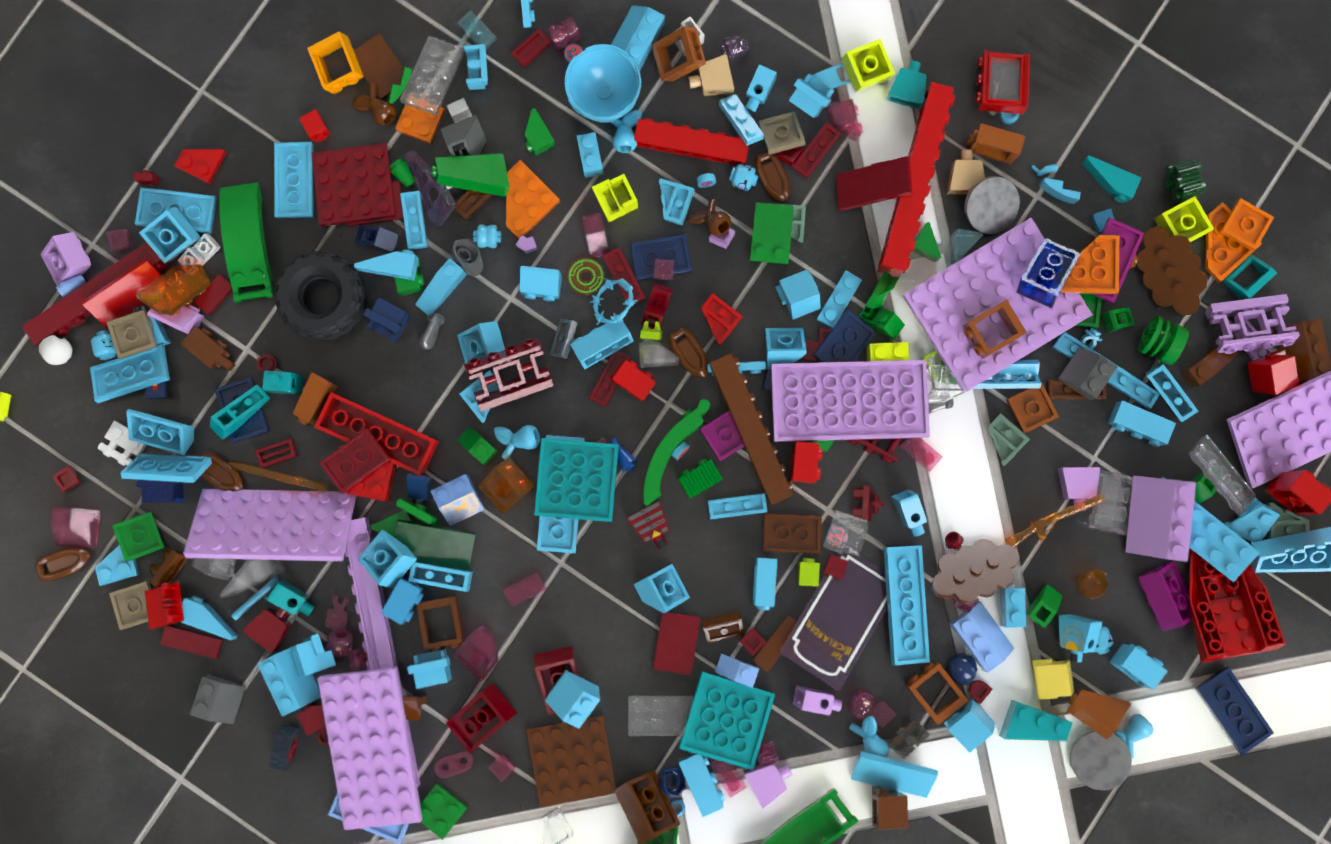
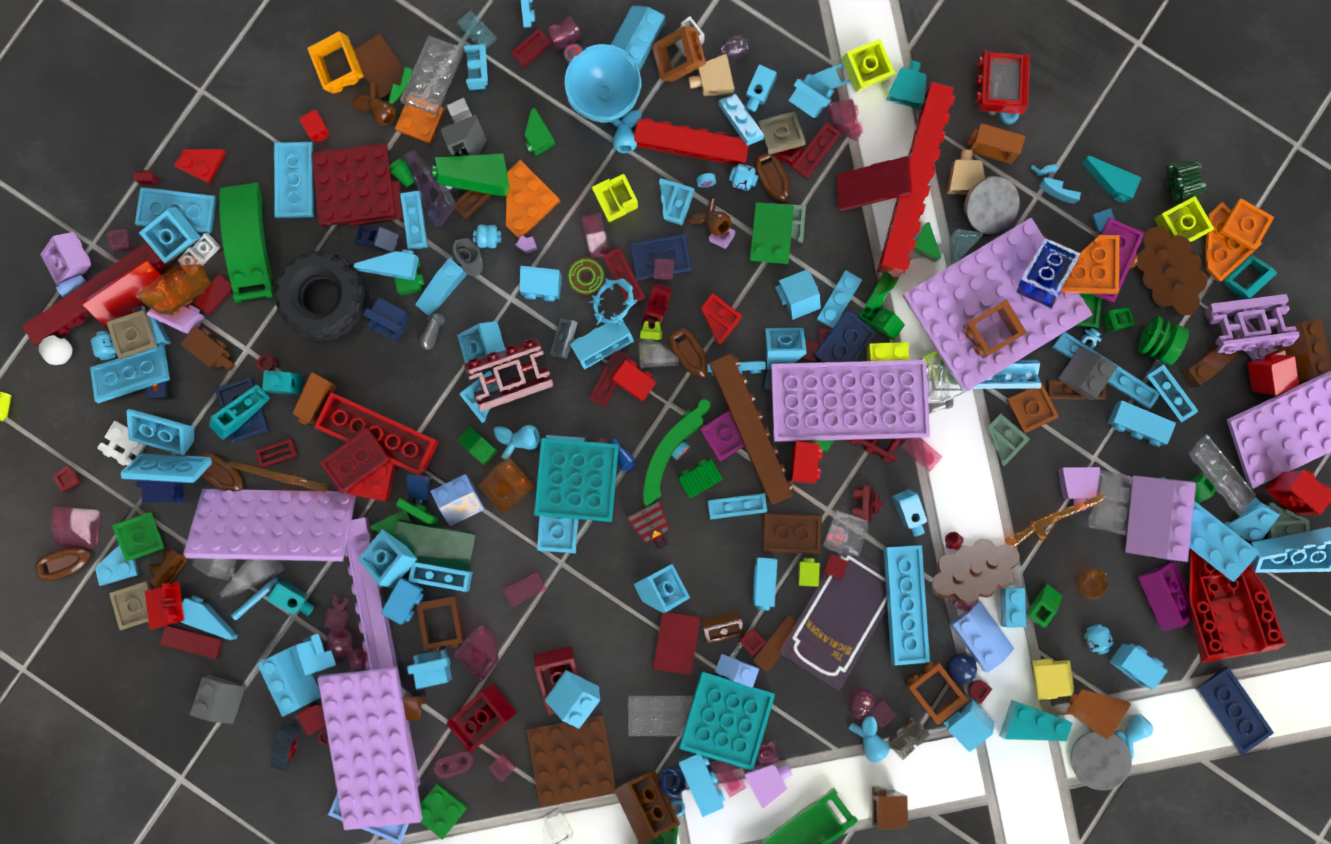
(269, 628): dark red torso -> none
(590, 155): medium azure brick -> none
(815, 700): lavender torso -> none
(894, 774): medium azure tile -> none
(1078, 635): medium azure torso -> none

